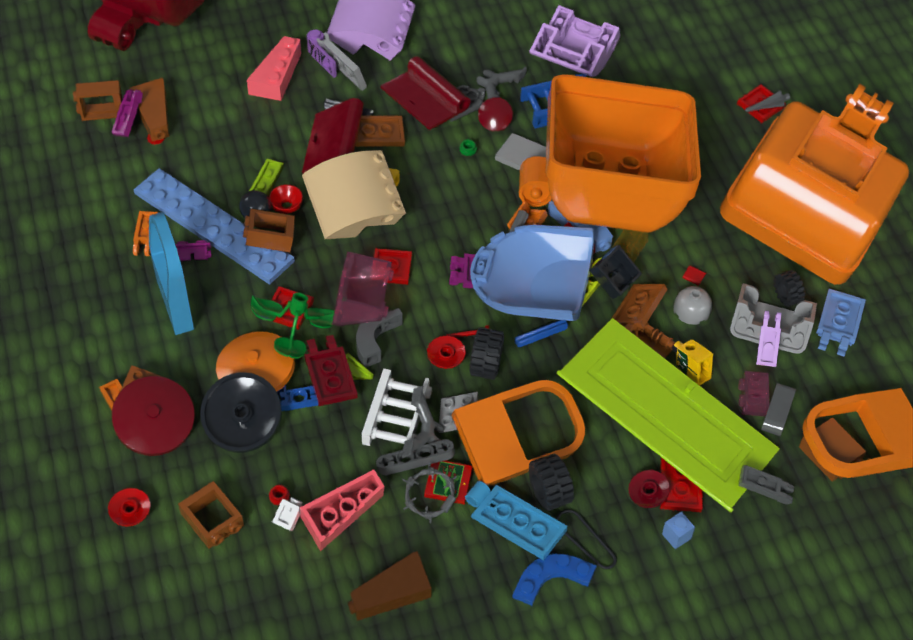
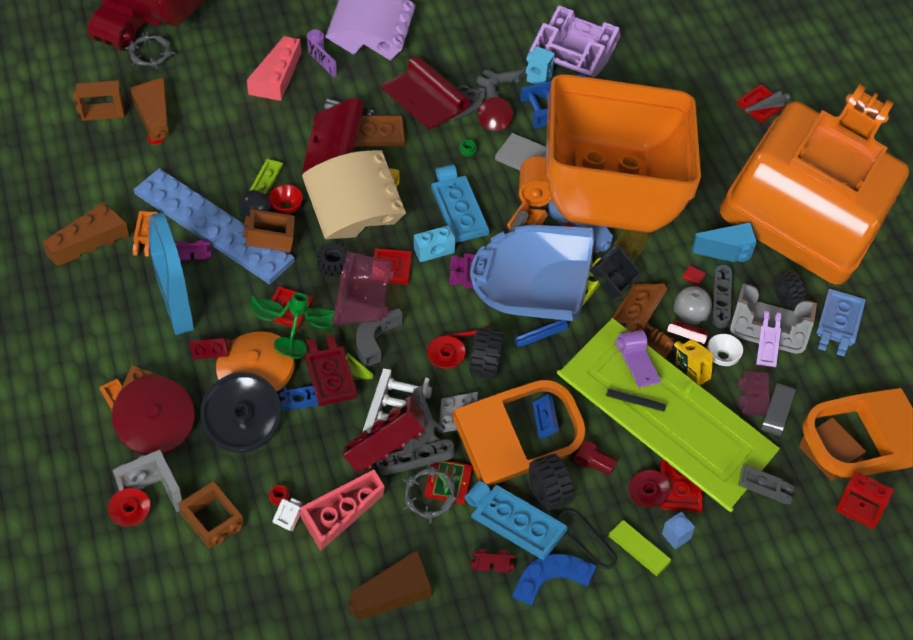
(85, 234): none -> dark orange wedge
(127, 113): magenta hinge -> none
(146, 471): none -> light grey bracket
(153, 63): none -> dark grey piece
(210, 348): none -> dark red hinge
(331, 251): none -> black tyre
(343, 63): light grey tile -> none
(385, 436): none -> dark red wedge
(434, 243): none -> medium azure brick
(458, 205): none -> dark azure hinge
(500, 560): none -> dark red hinge
(539, 66): none -> medium azure brick
(545, 416): none -> blue plate
(590, 456): none -> dark red piece
(633, 349): none -> medium lavender door
(636, 400): none -> black bar
(640, 548): none -> lime tile
(688, 331): none -> tile
(722, 296): none -> dark grey beam
(726, 243): none -> dark azure slope
(727, 344): none -> white piece
(859, 509): none -> red window

